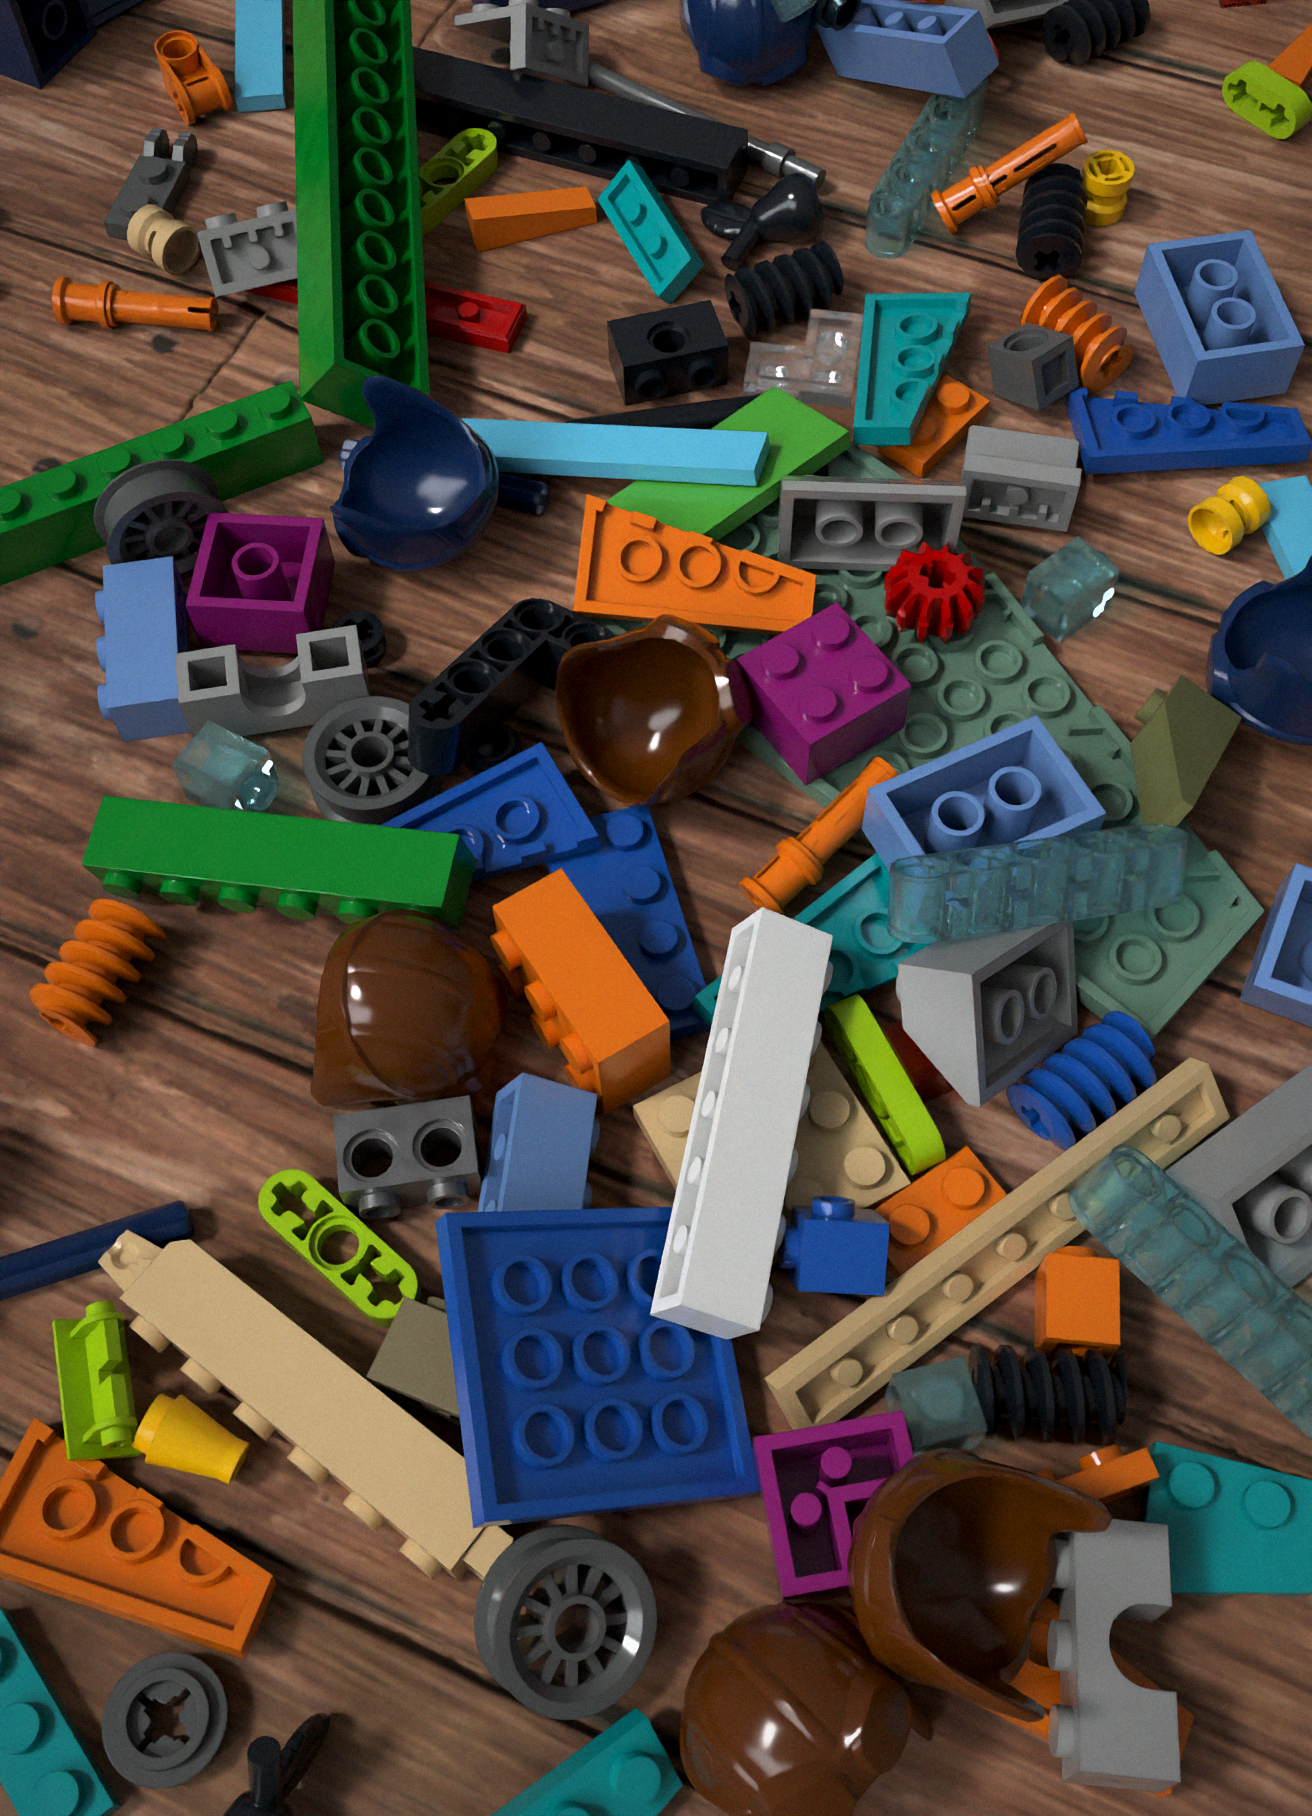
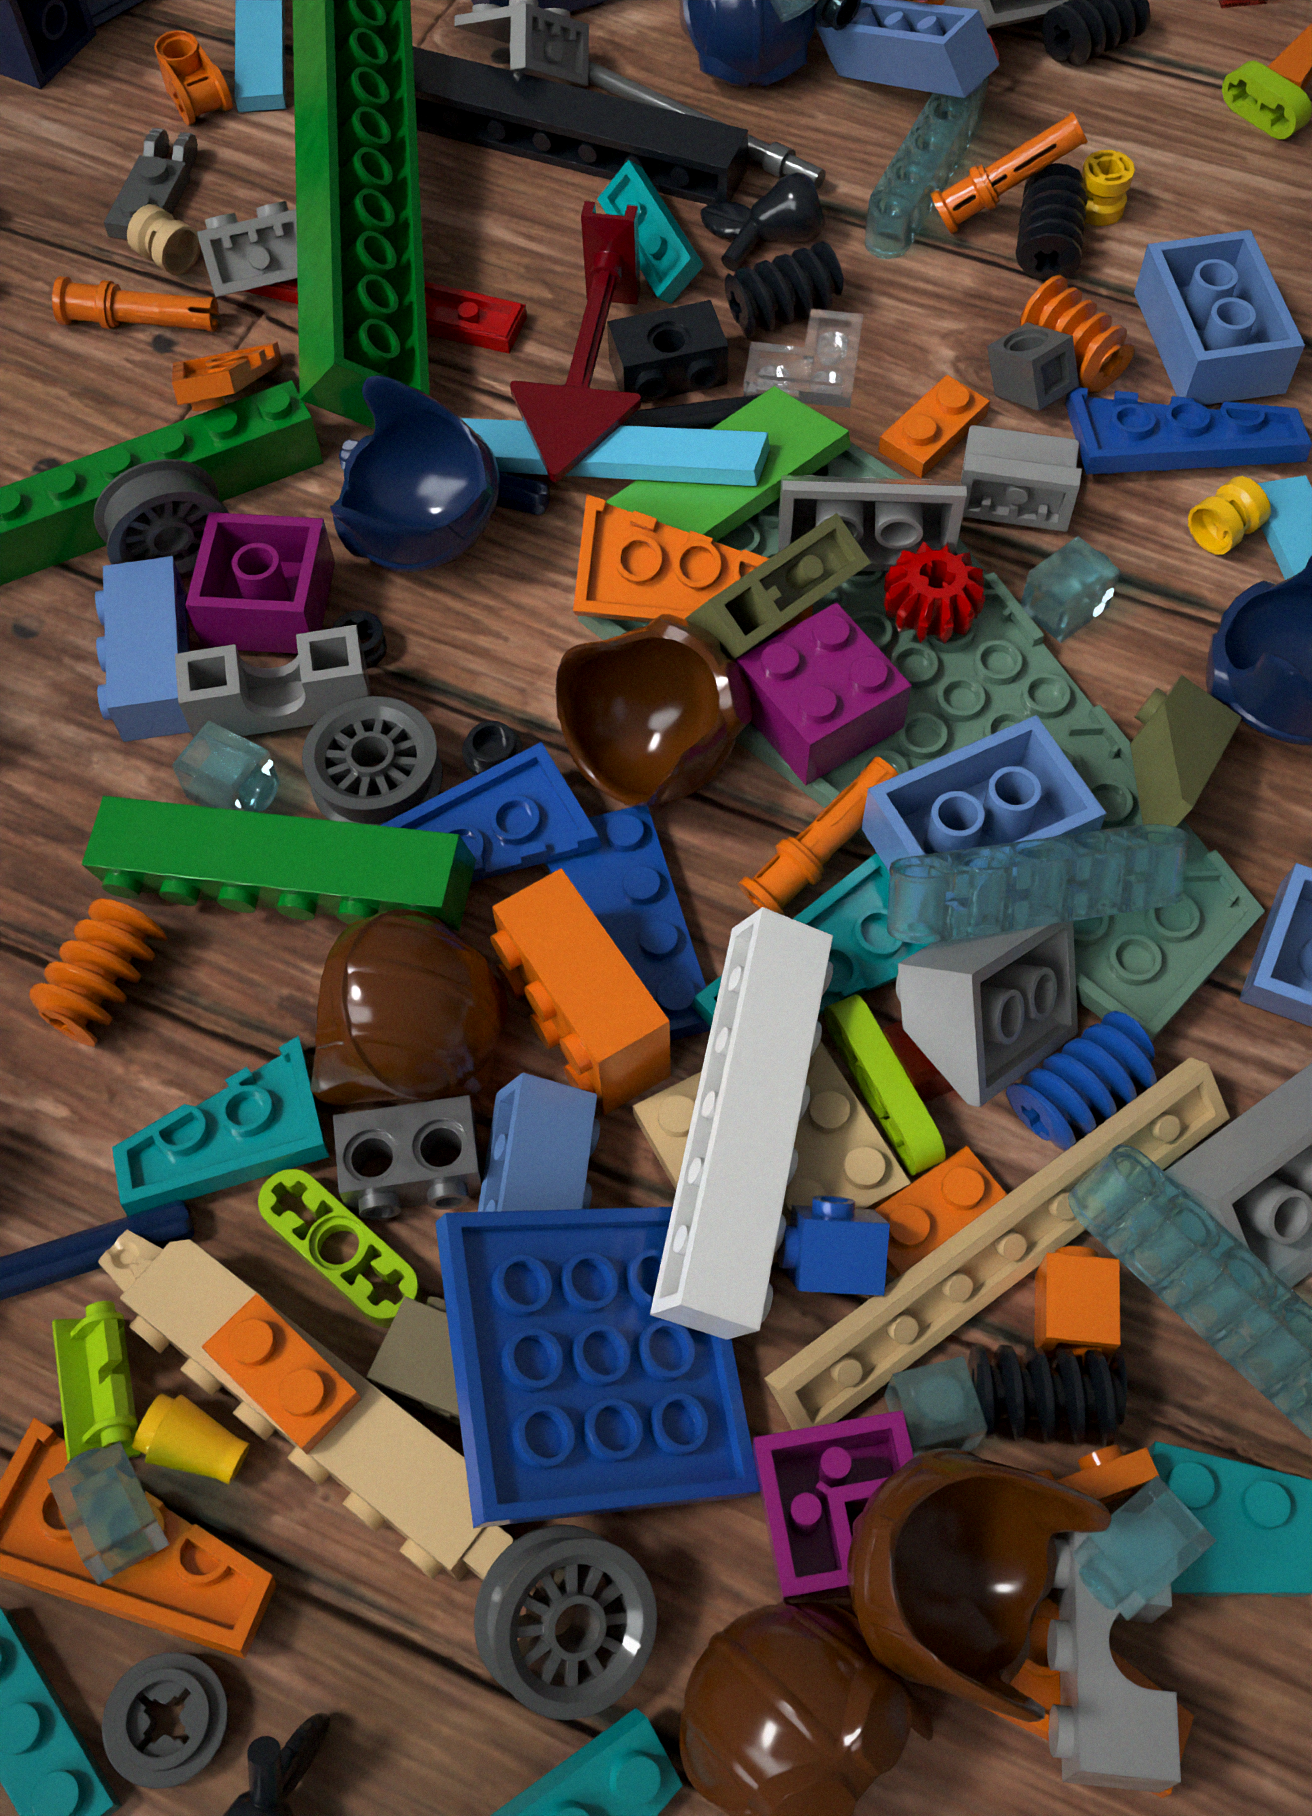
(107, 1511): none -> clear light blue brick
(210, 378): none -> orange wing
(240, 1134): none -> teal wing
(281, 1373): none -> orange plate
(468, 159): lime beam -> none
(492, 682): black beam -> none
(527, 216): orange piece -> none
(572, 417): none -> dark red piece
(781, 587): none -> olive slope
(902, 360): teal wing -> none
(1141, 1550): none -> clear light blue brick

